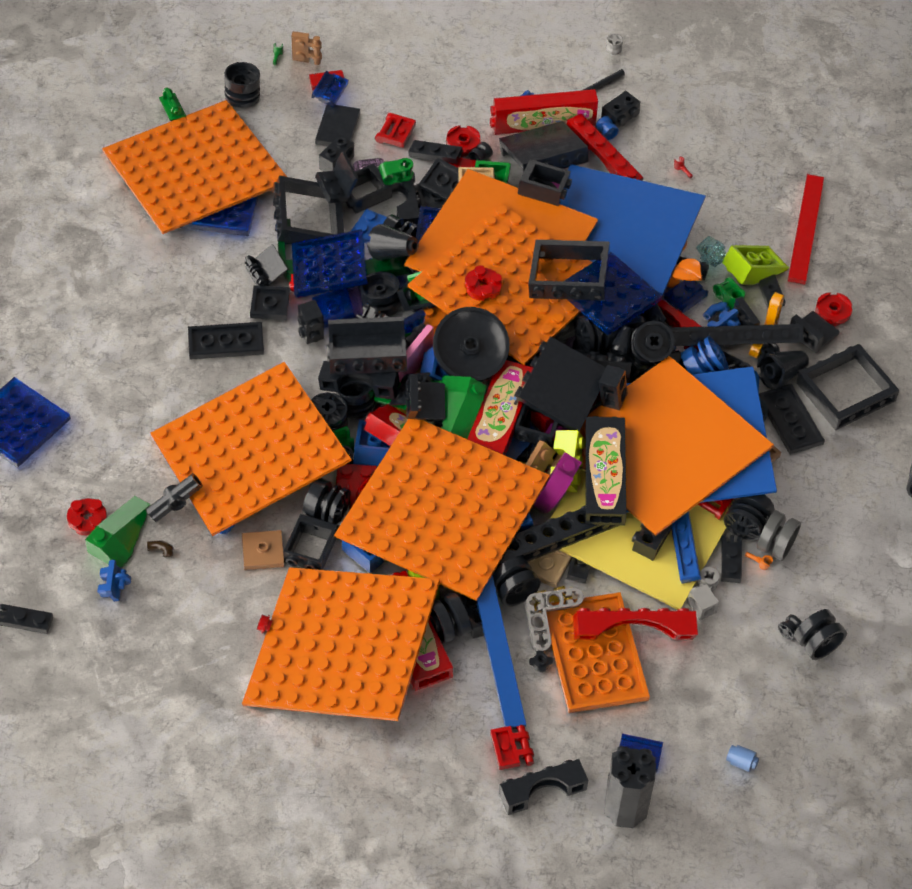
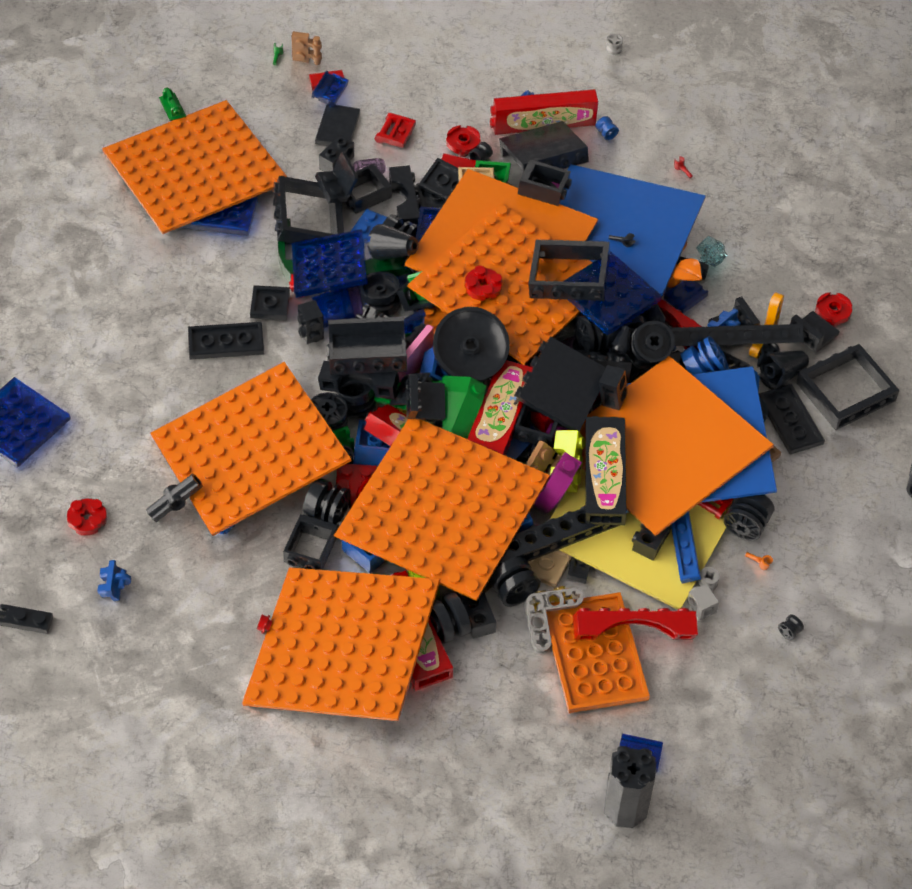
(118, 533): green wedge -> none
(161, 545): dark brown arm -> none
(242, 84): black wheel -> none
(262, 550): medium nougat plate -> none
(265, 267): hinge -> none
(395, 172): green piece -> none
(432, 151): black plate -> none
(500, 657): blue tile -> none
(505, 747): red plate -> none
(541, 666): black plate -> none
(567, 777): black arch -> none
(602, 148): red arch -> none
(606, 80): black bar -> none
(622, 109): black brick -> none
(627, 240): none -> black hand
(714, 308): blue arm -> none
(728, 292): green piece -> none
(731, 559): black hinge -> none
(742, 758): medium blue brick -> none
(753, 263): lime slope -> none
(768, 287): black plate -> none
(778, 535): dark grey wheel -> none
(805, 229): red tile -> none
(820, 634): black wheel -> none

